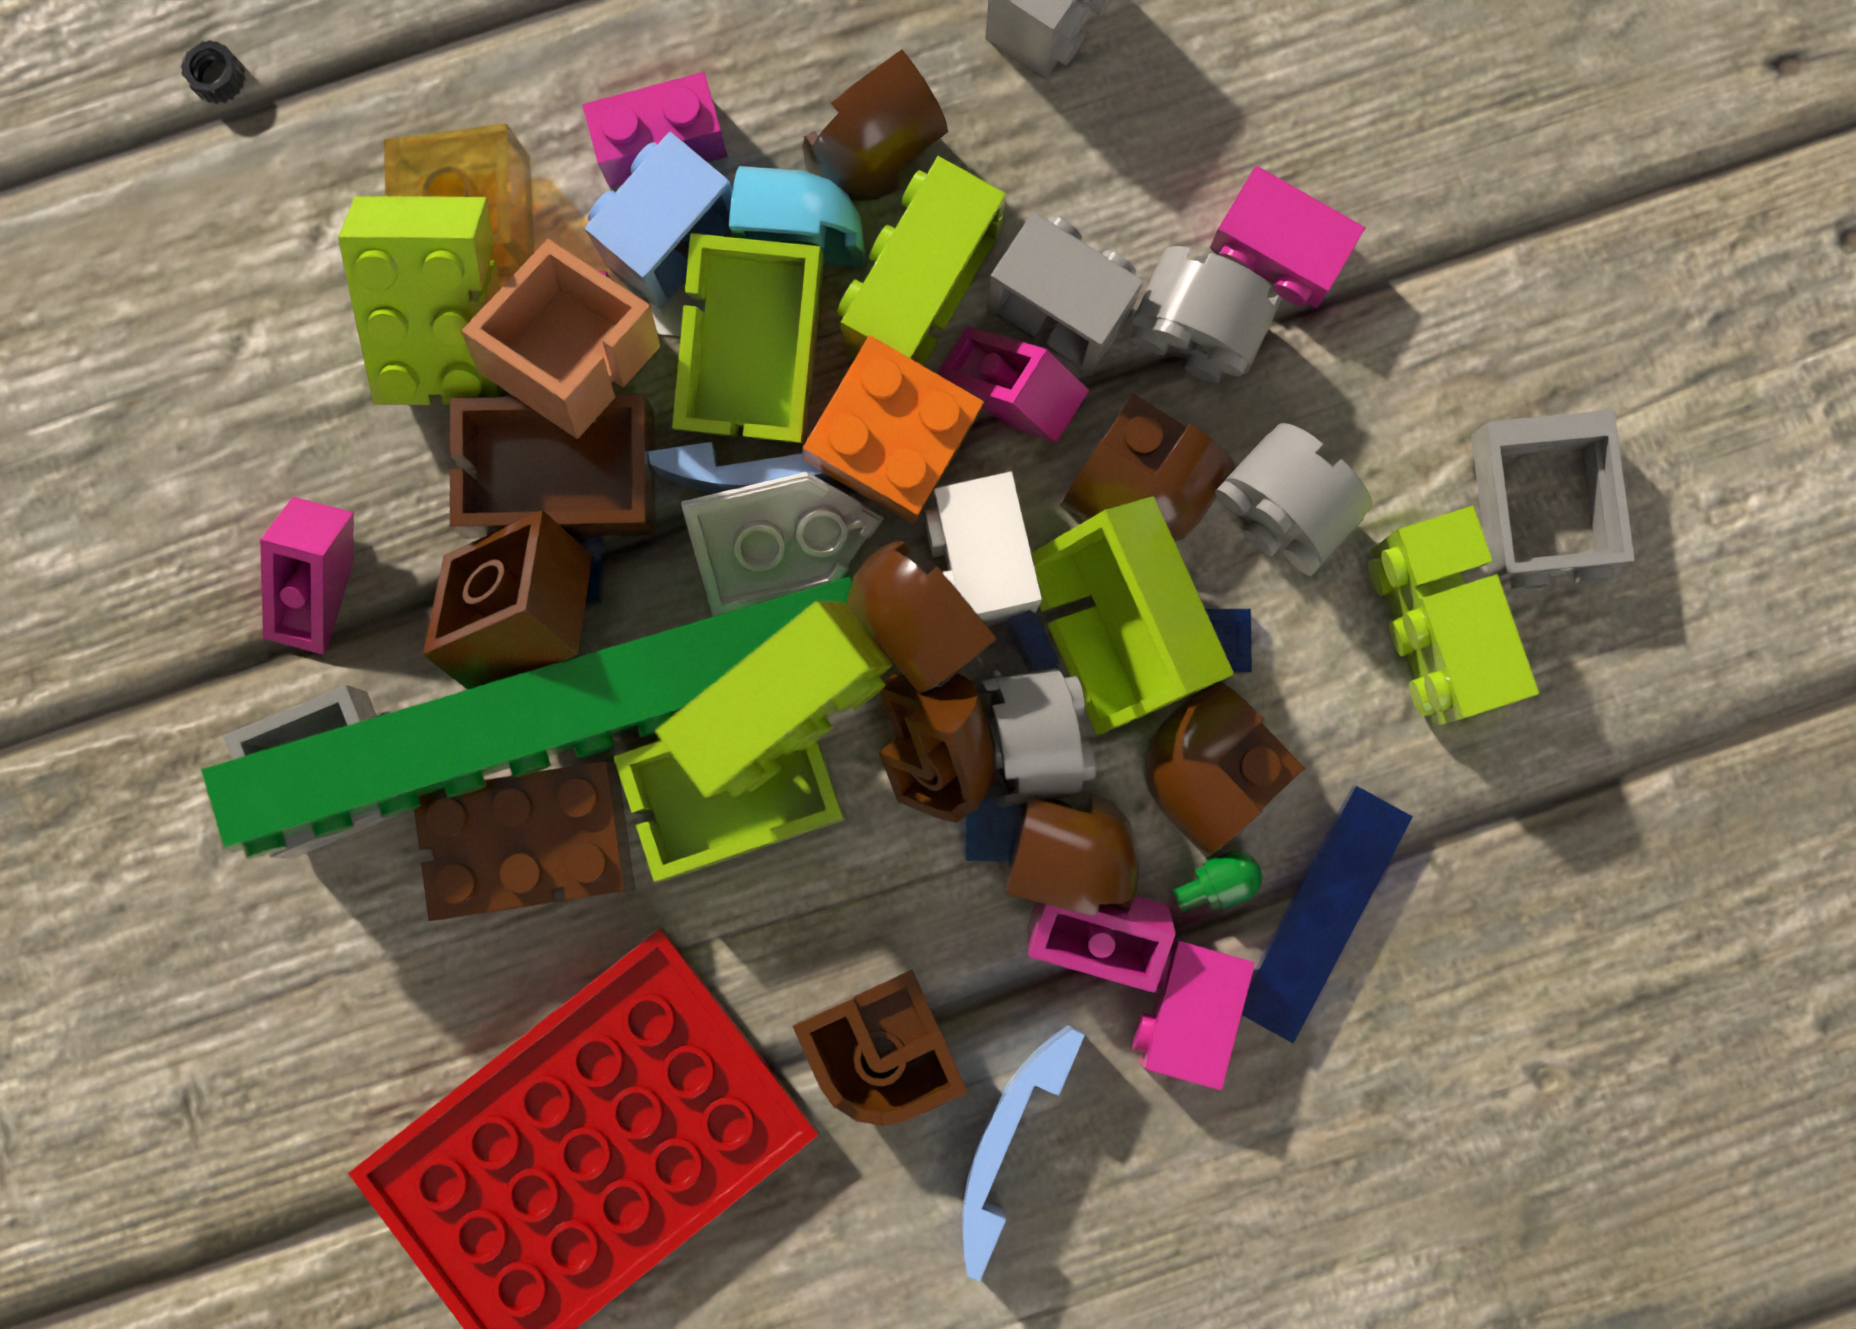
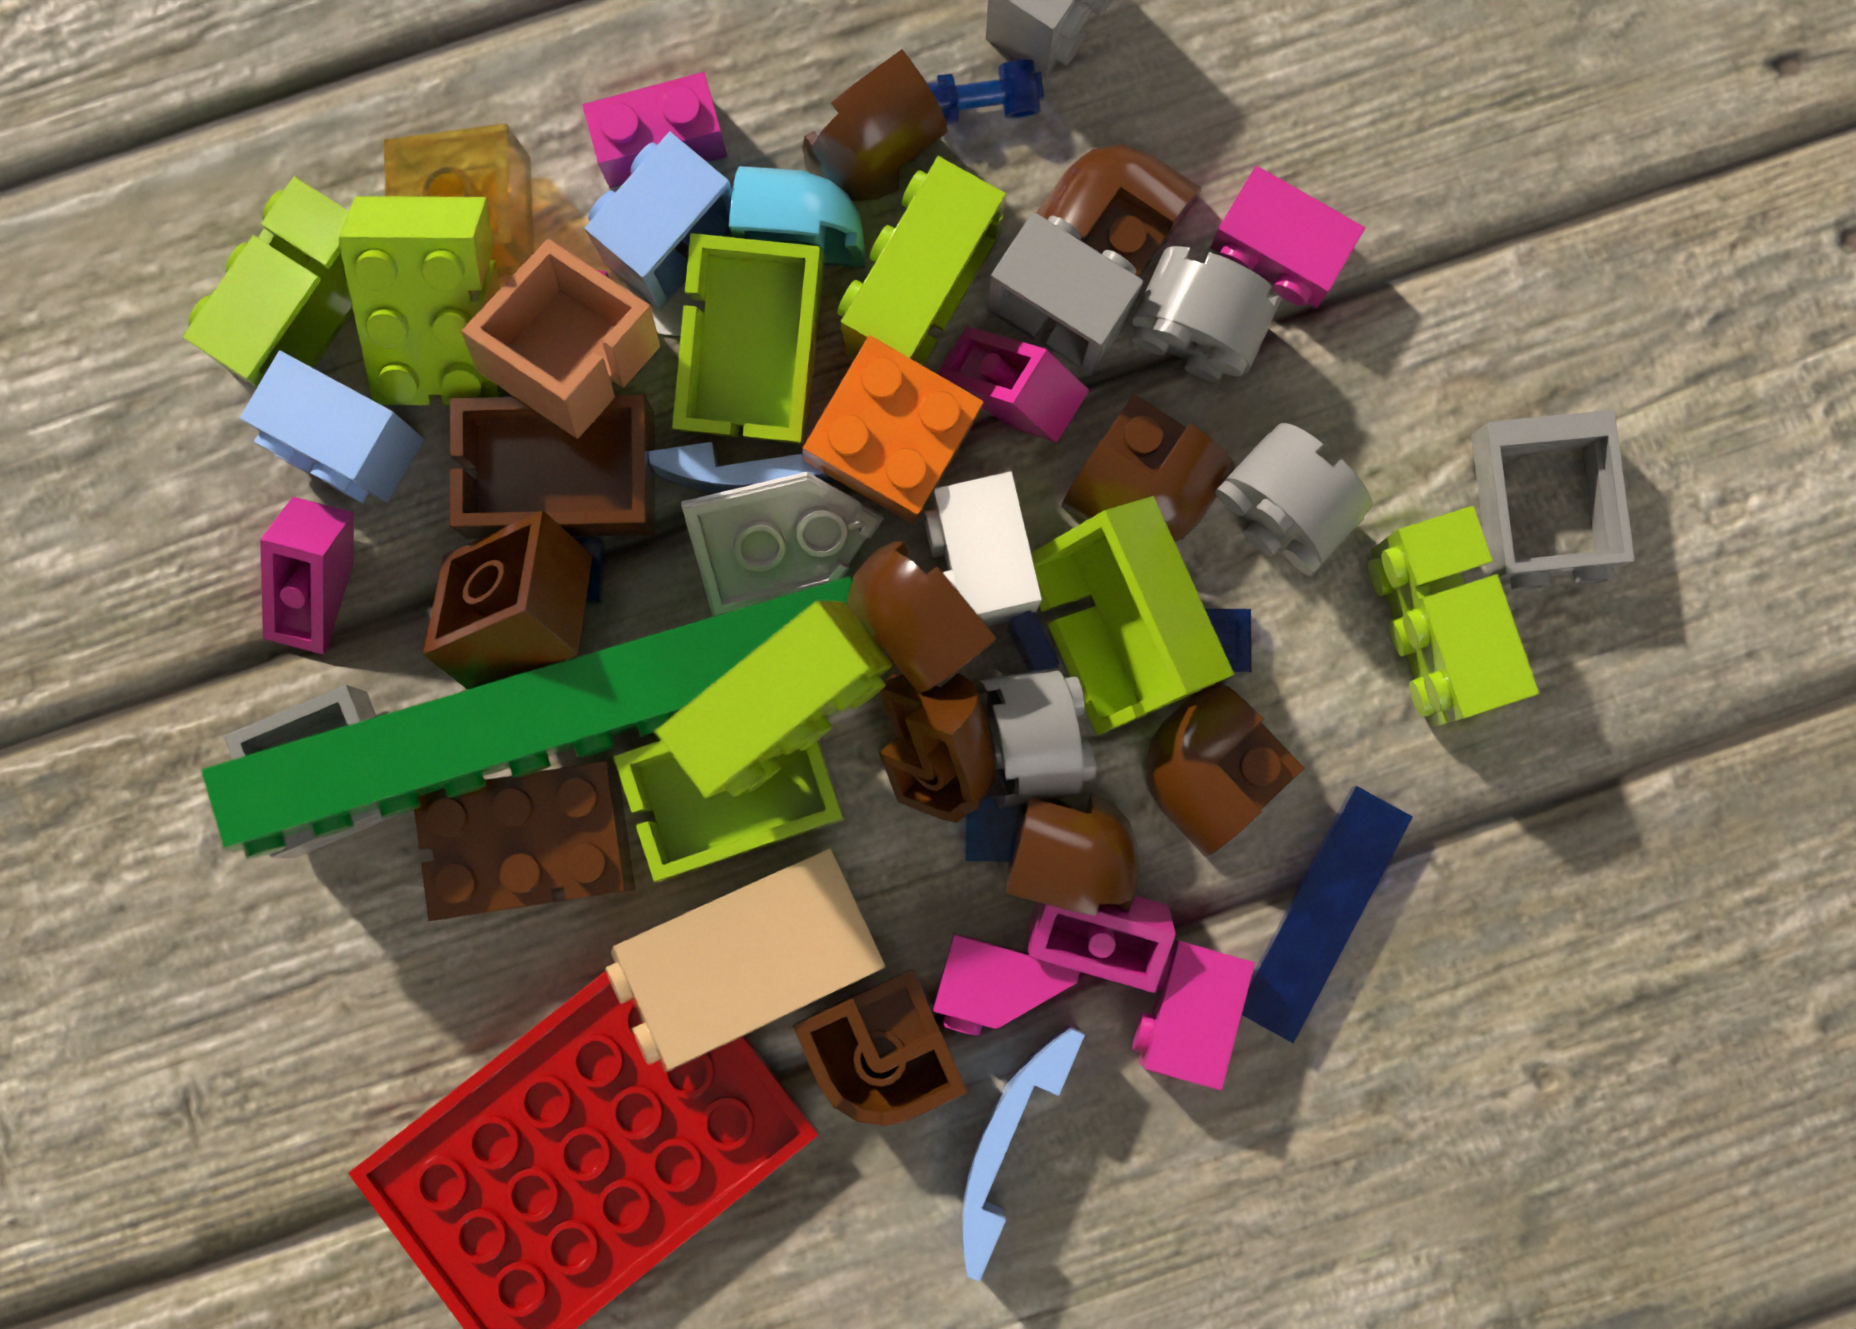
(200, 58): black axle -> none
(278, 289): none -> lime piece
(324, 423): none -> light blue piece
(743, 961): none -> tan brick
(994, 984): none -> dark pink slope
(1016, 89): none -> clear blue bar
(1122, 202): none -> reddish brown brick
(1221, 883): green cylinder -> none

